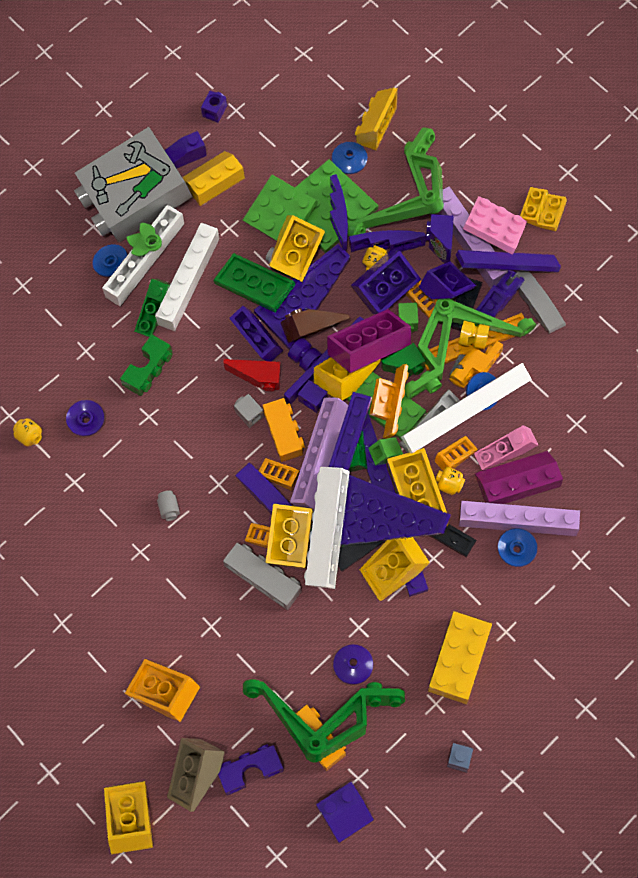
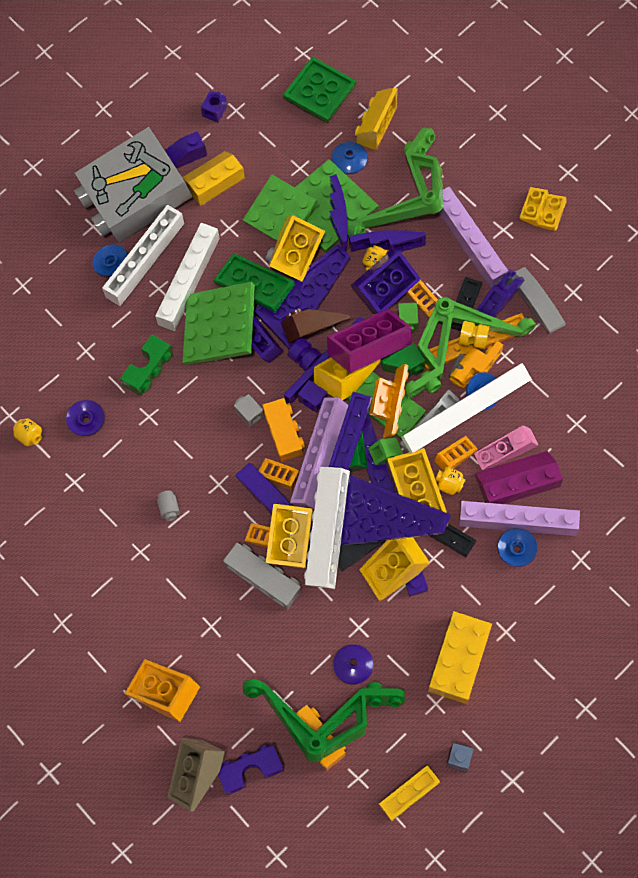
(128, 818): yellow slope -> none
(142, 240): bright green plate -> none
(147, 320): green slope -> none
(219, 323): none -> bright green plate
(258, 373): red slope -> none
(319, 89): none -> green plate
(344, 812): dark purple slope -> none
(409, 793): none -> yellow plate
(439, 235): dark purple slope -> none
(445, 282): dark purple slope -> none
(495, 225): bright pink plate -> none
(507, 261): dark purple tile -> none

